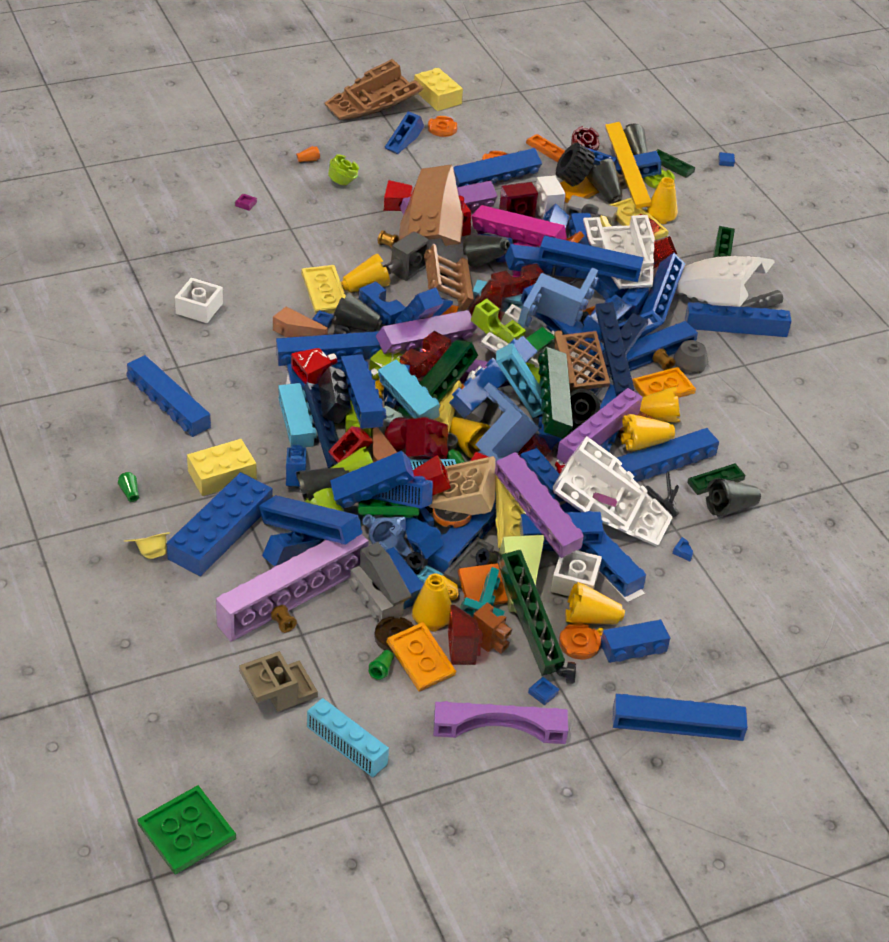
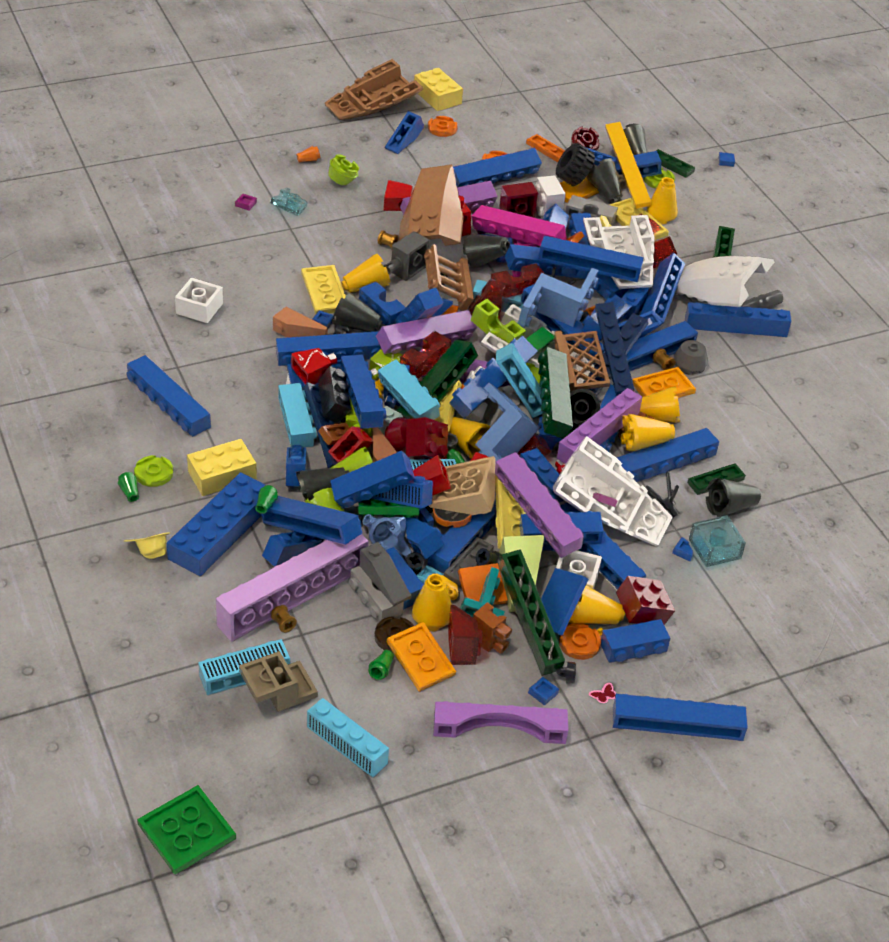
(153, 471): none -> lime tile
(223, 671): none -> medium azure brick
(266, 497): none -> green cone
(289, 202): none -> clear light blue slope
(333, 433): none -> dark orange plate
(562, 597): none -> blue tile
(606, 693): none -> dark red sticker
(644, 600): none -> dark red brick
(717, 541): none -> clear light blue brick

